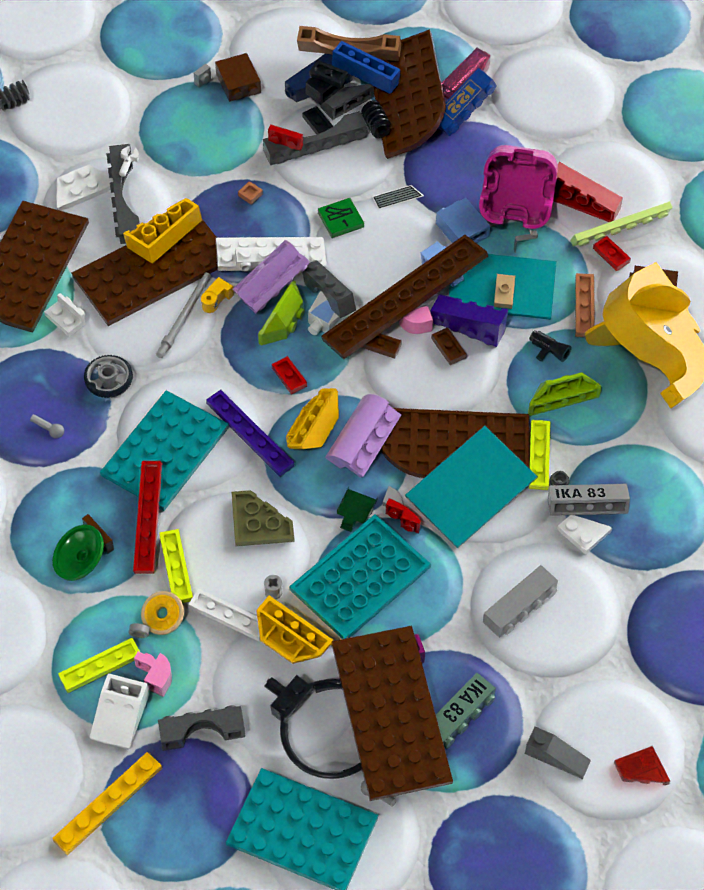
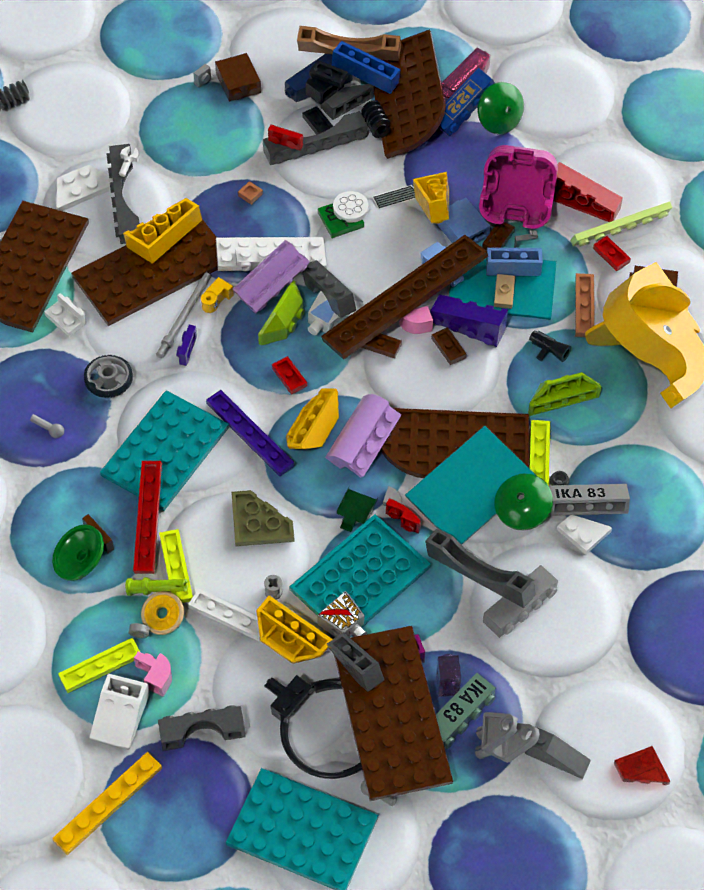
(147, 586): none -> lime pin
(188, 341): none -> dark purple plate
(341, 617): none -> torso
(350, 206): none -> white tile
(356, 661): none -> dark grey slope
(433, 196): none -> yellow wedge
(448, 675): none -> clear purple brick
(493, 107): none -> green dish
(498, 236): none -> reddish brown plate
(504, 738): none -> light grey piece
(508, 584): none -> dark grey arch
(514, 261): none -> medium blue brick
(530, 510): none -> green dish

